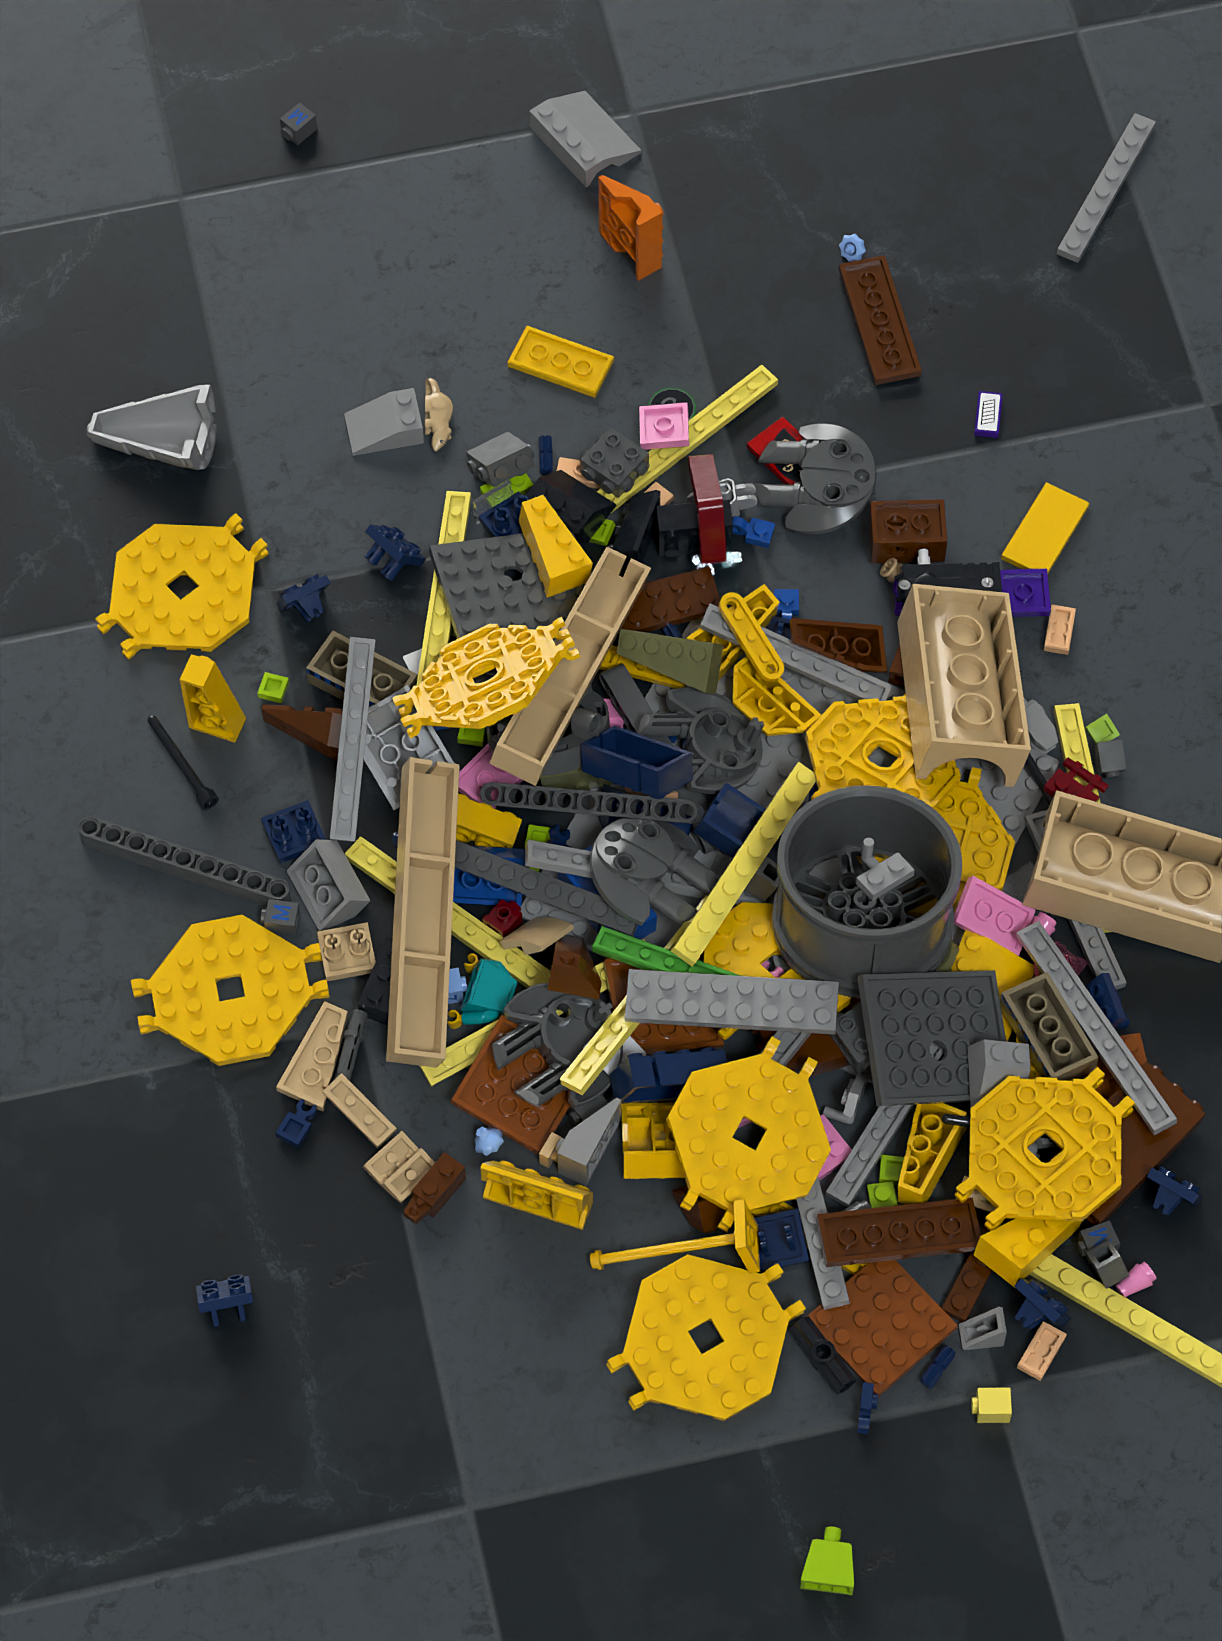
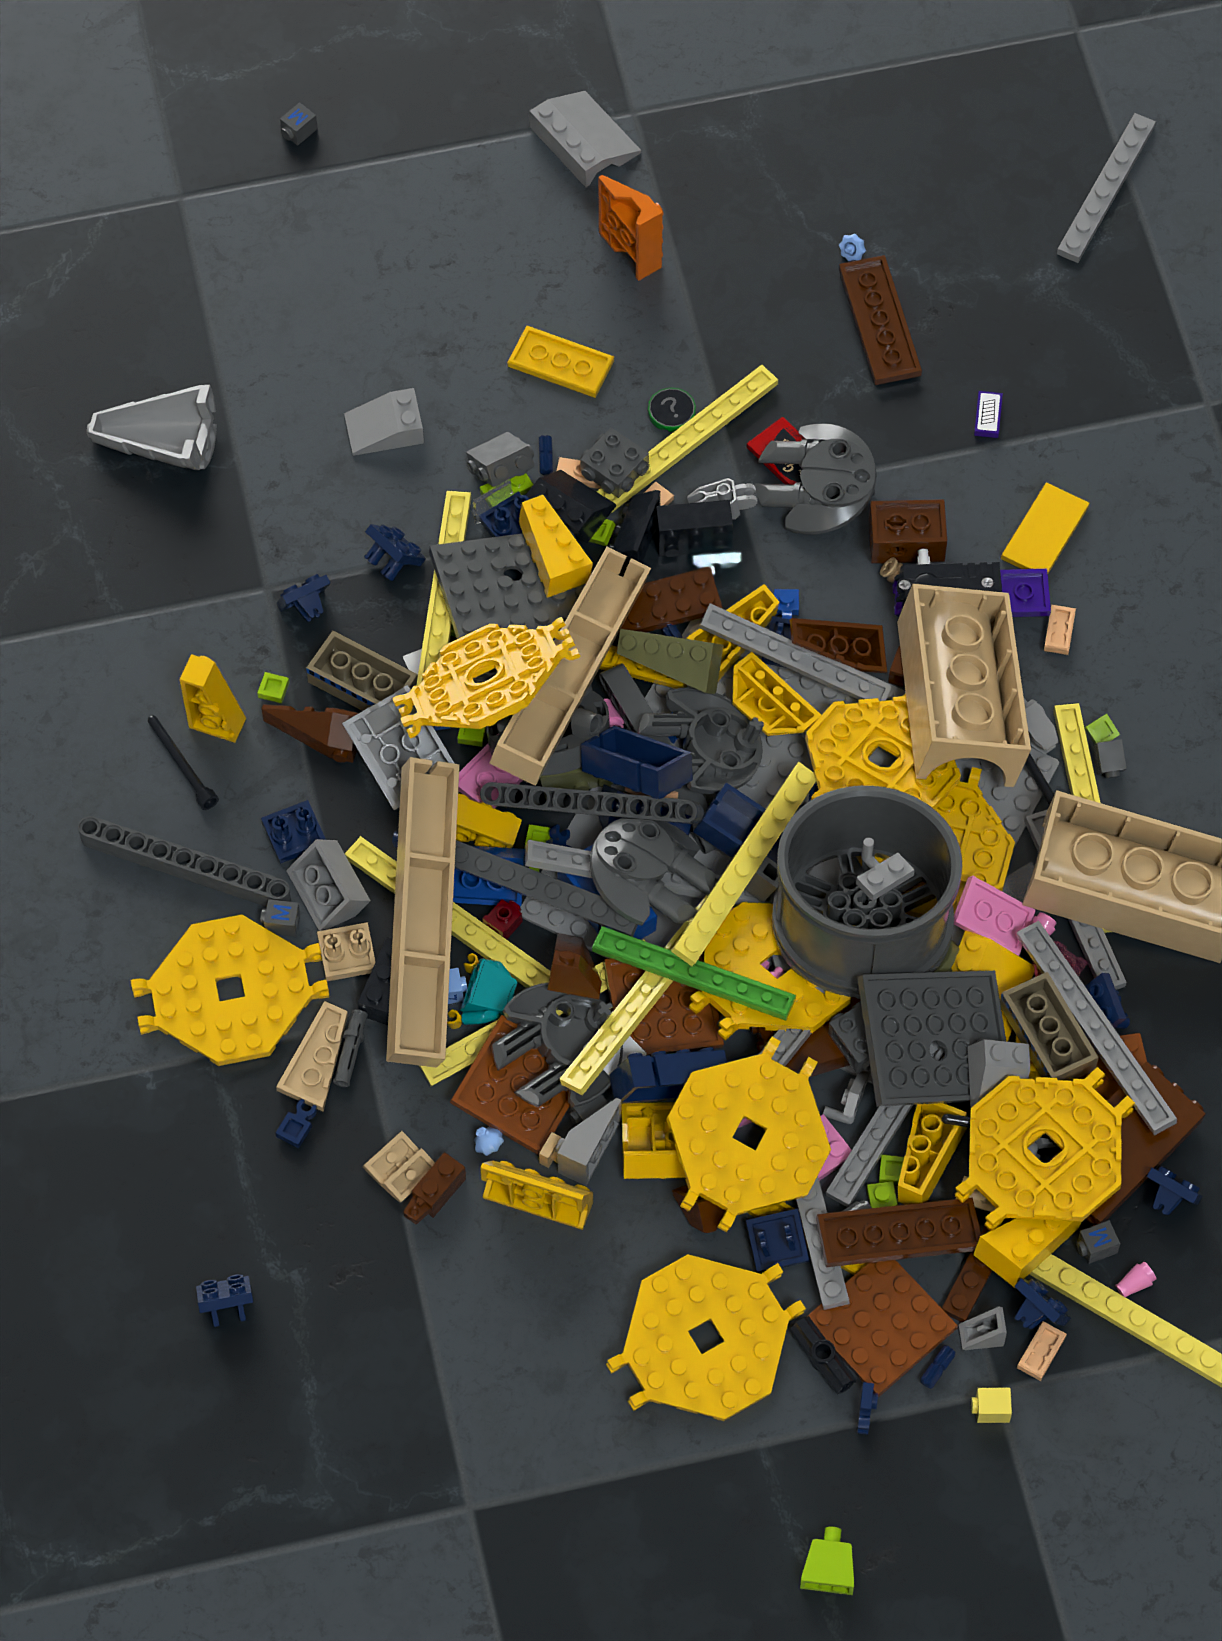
(203, 617): yellow plate -> none
(352, 739): light grey plate -> none
(359, 1110): tan plate -> none
(437, 415): tan animal -> none
(537, 934): tan slope -> none
(664, 426): bright pink plate -> none
(709, 508): dark red beam -> none
(732, 1001): light grey plate -> none
(744, 1237): yellow tile -> none
(751, 637): yellow plate -> none
(757, 531): blue plate -> none
(1066, 782): dark red plate -> none
(1107, 1264): dark grey brick -> none

